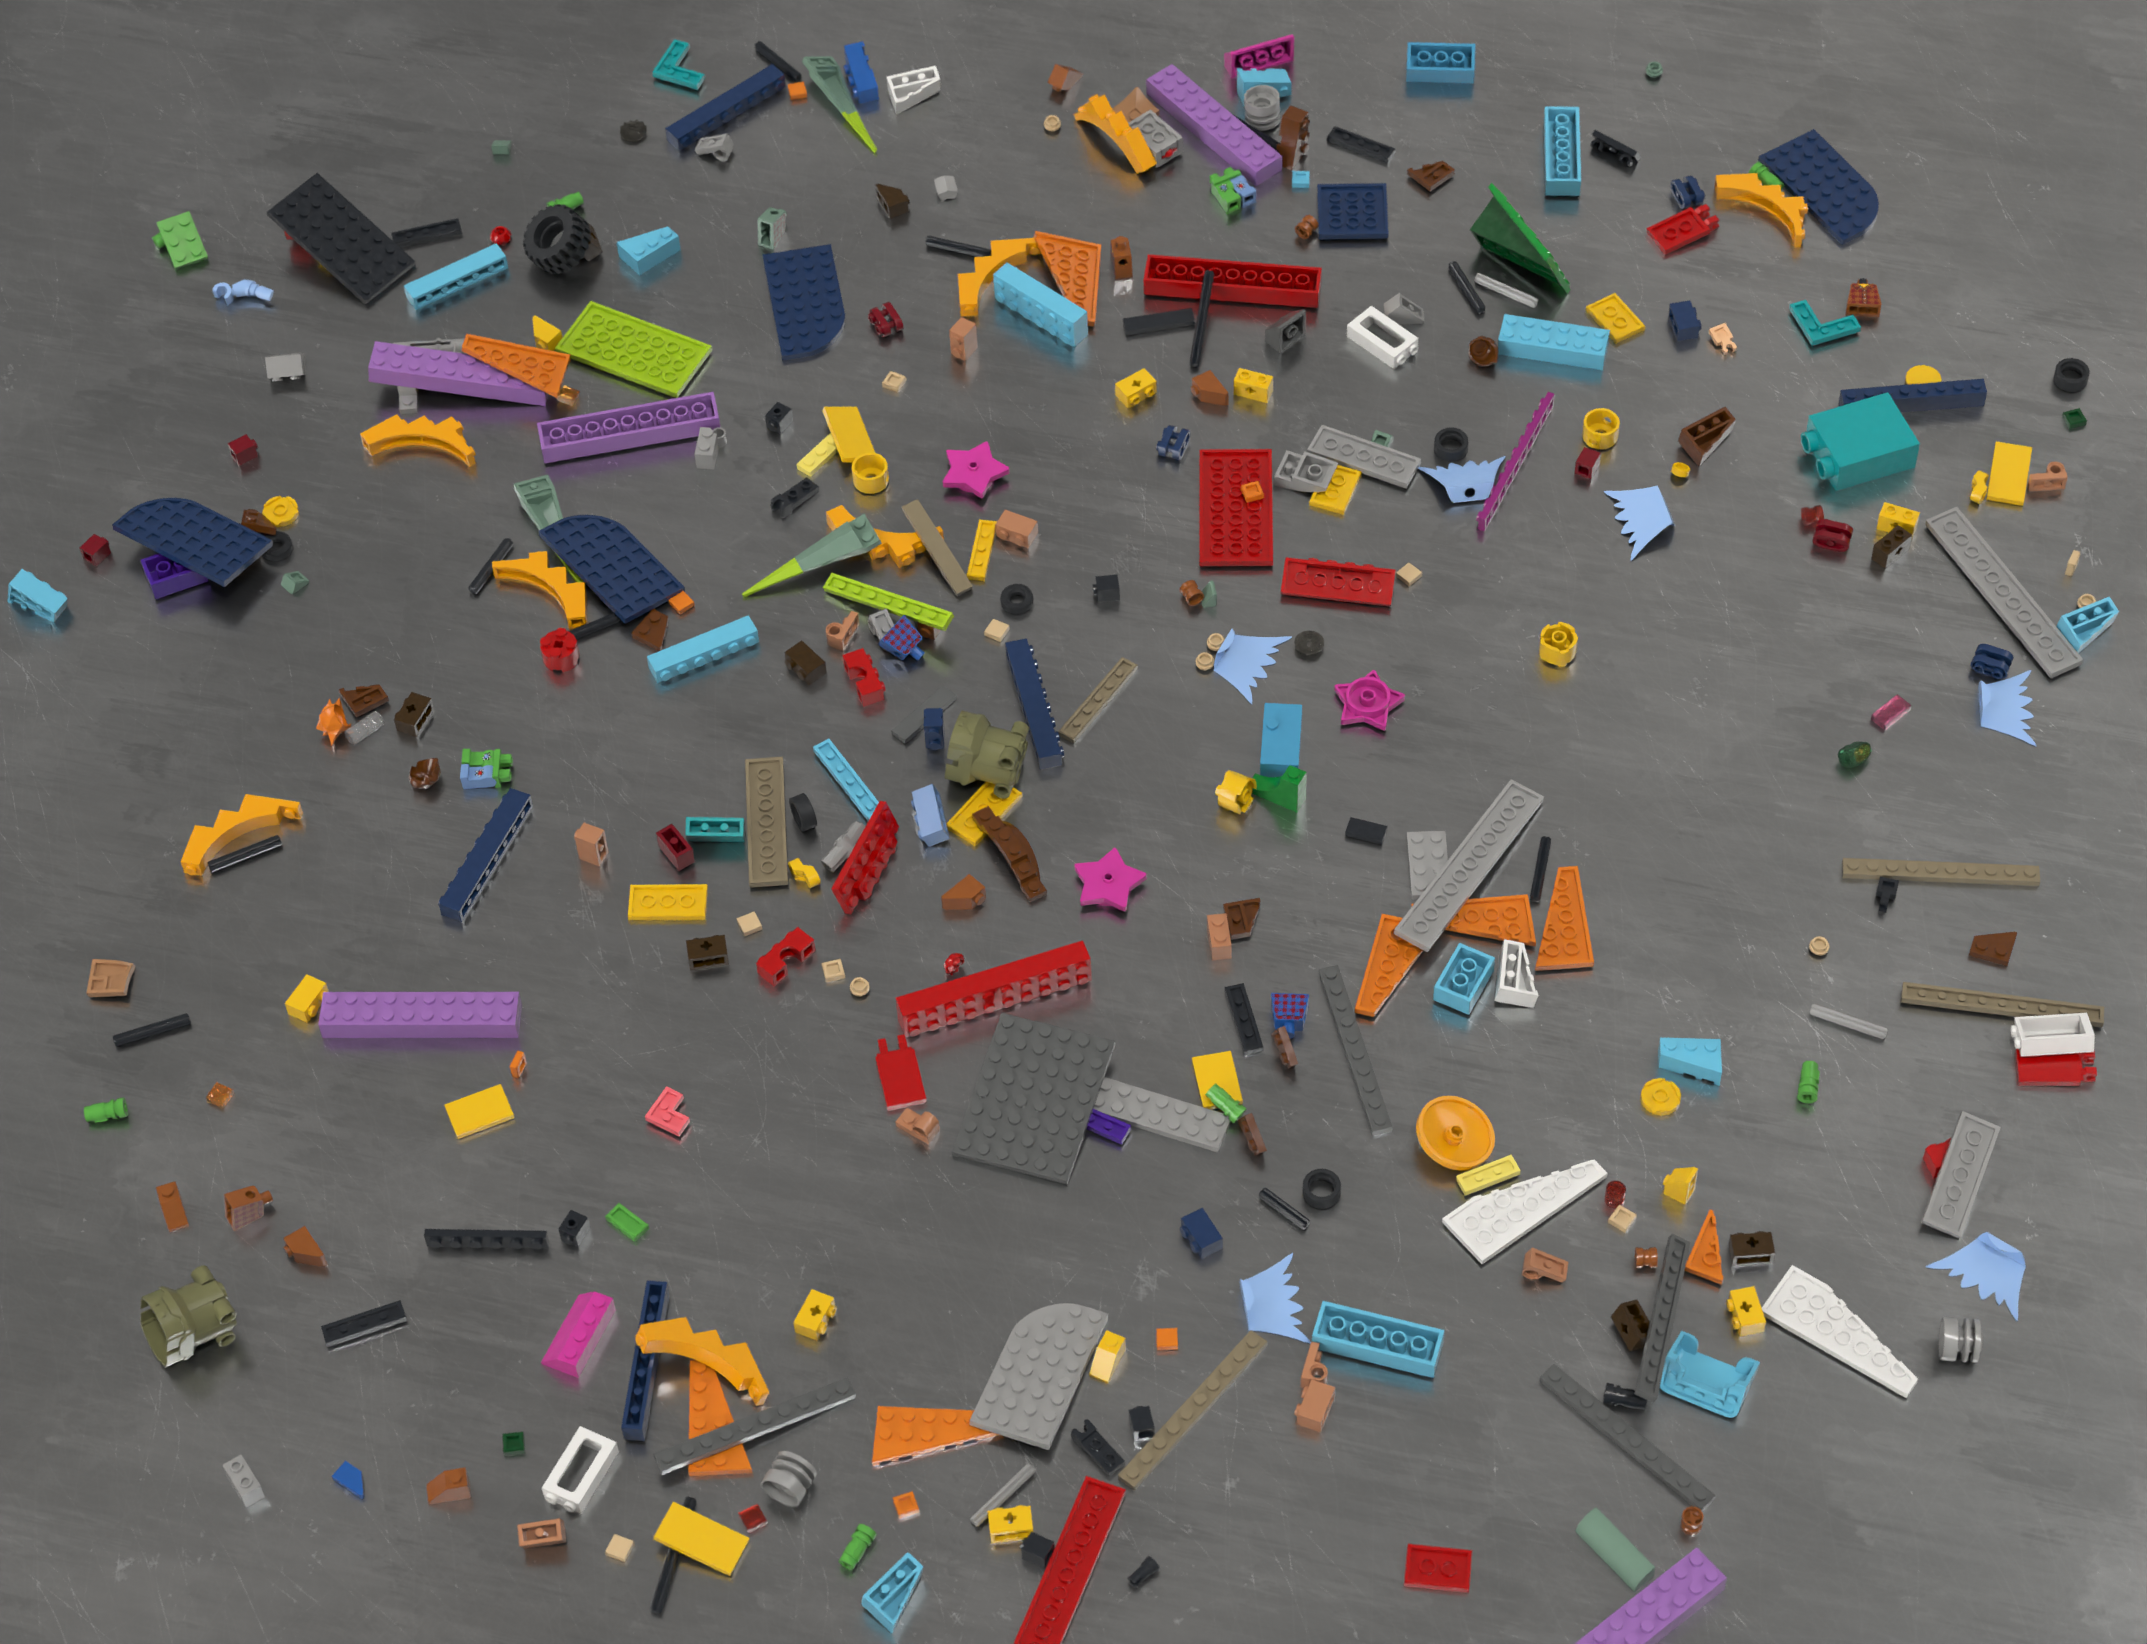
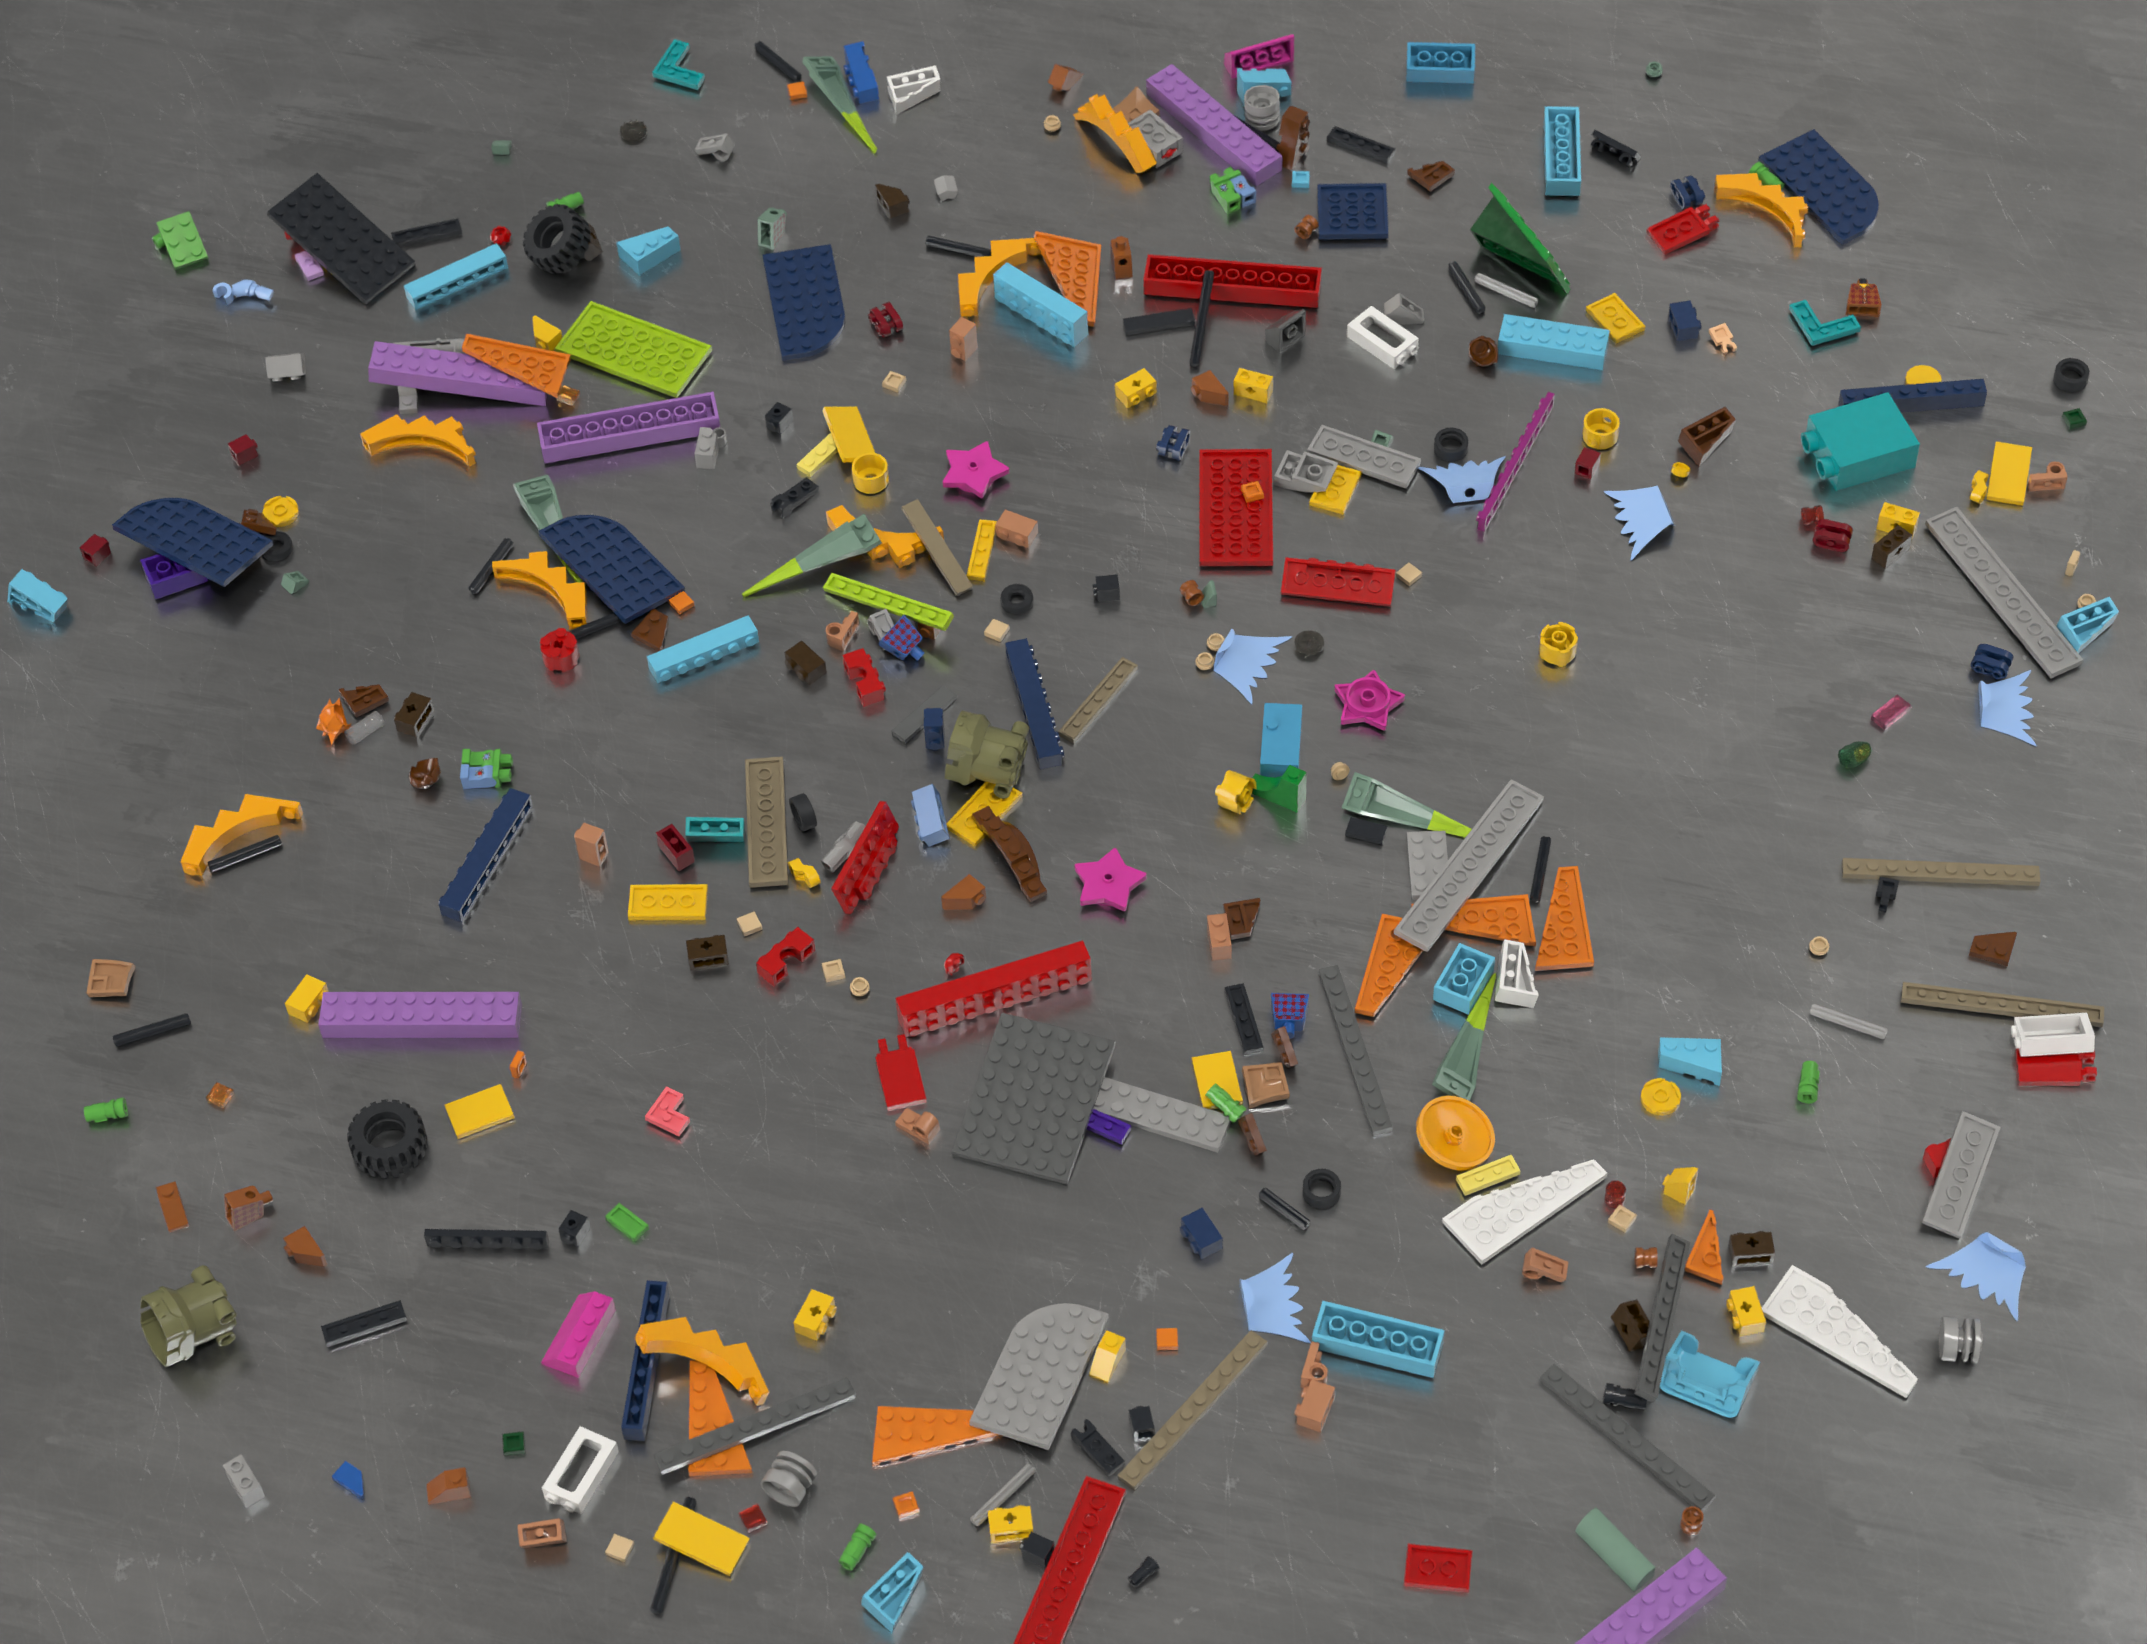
(309, 265): none -> lavender plate
(393, 1159): none -> black tyre
(725, 107): dark blue brick -> none
(846, 777): medium azure plate -> none
(1265, 1083): none -> medium nougat plate
(1339, 771): none -> tan plate
(1380, 802): none -> sand green plate
(1460, 1065): none -> sand green plate

